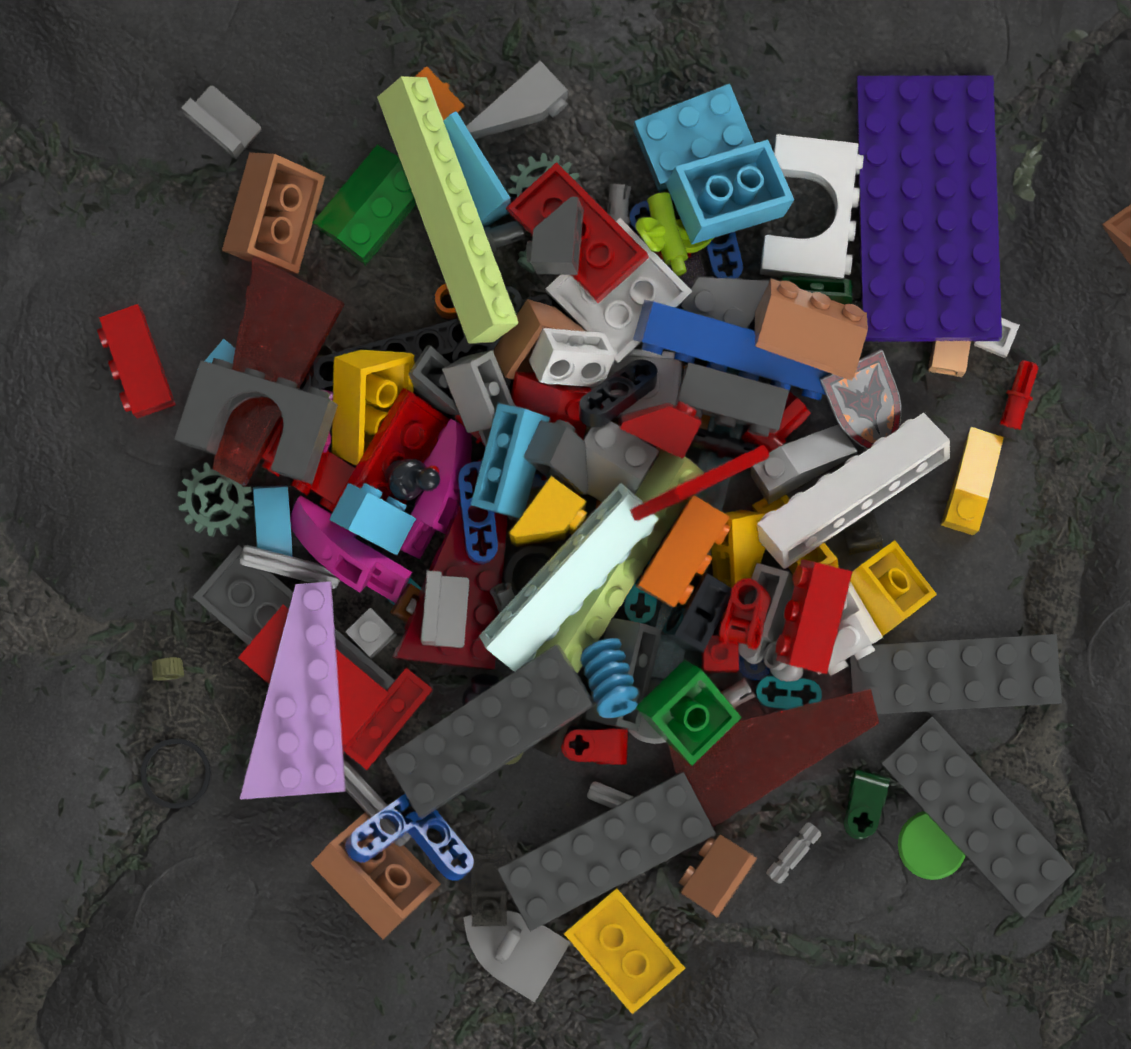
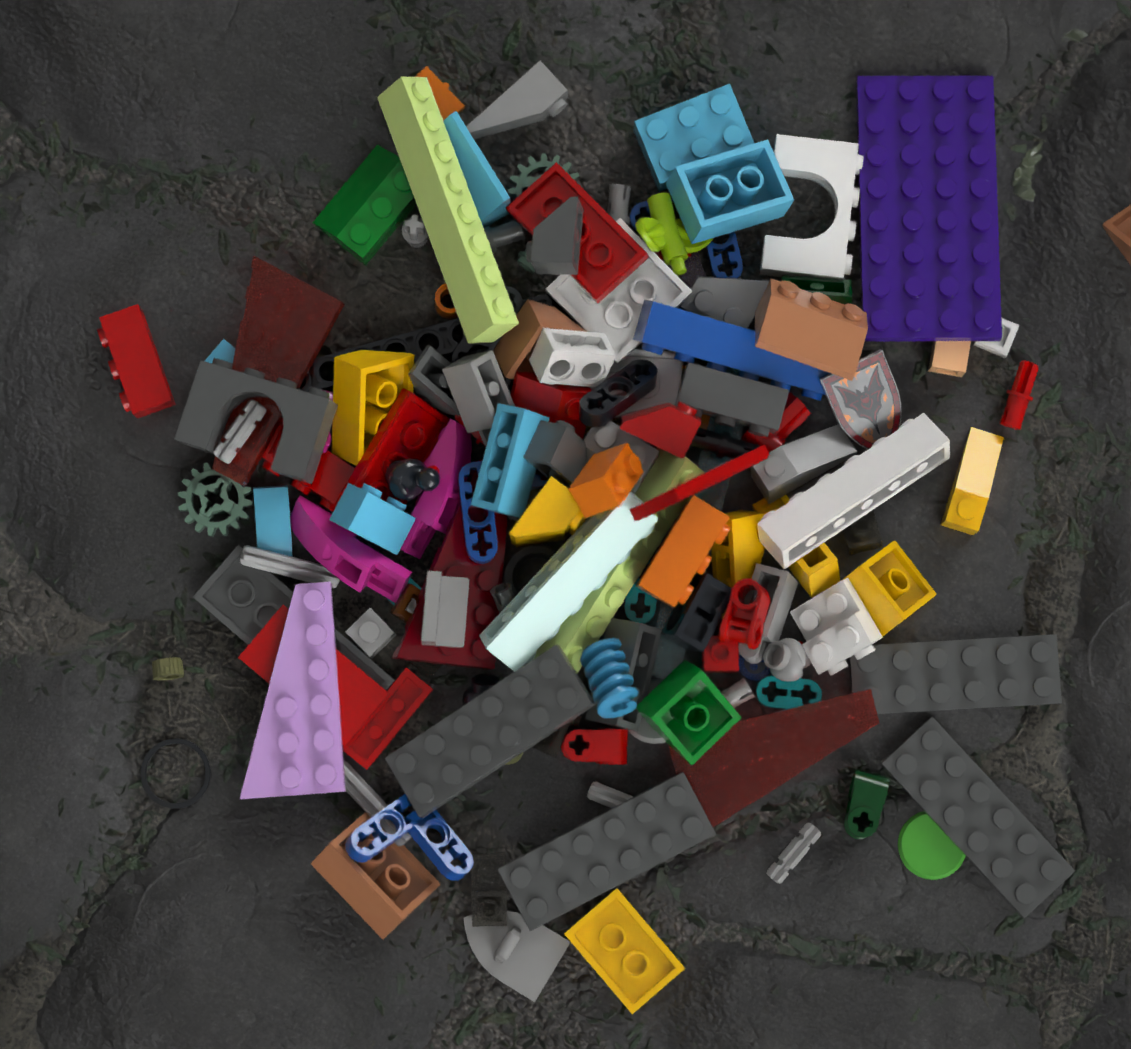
(222, 121): light grey panel -> none
(239, 431): none -> light grey axle
(273, 211): nougat slope -> none
(414, 231): none -> light grey axle
(606, 480): none -> orange brick
(717, 874): nougat slope -> none
(813, 616): red brick -> none

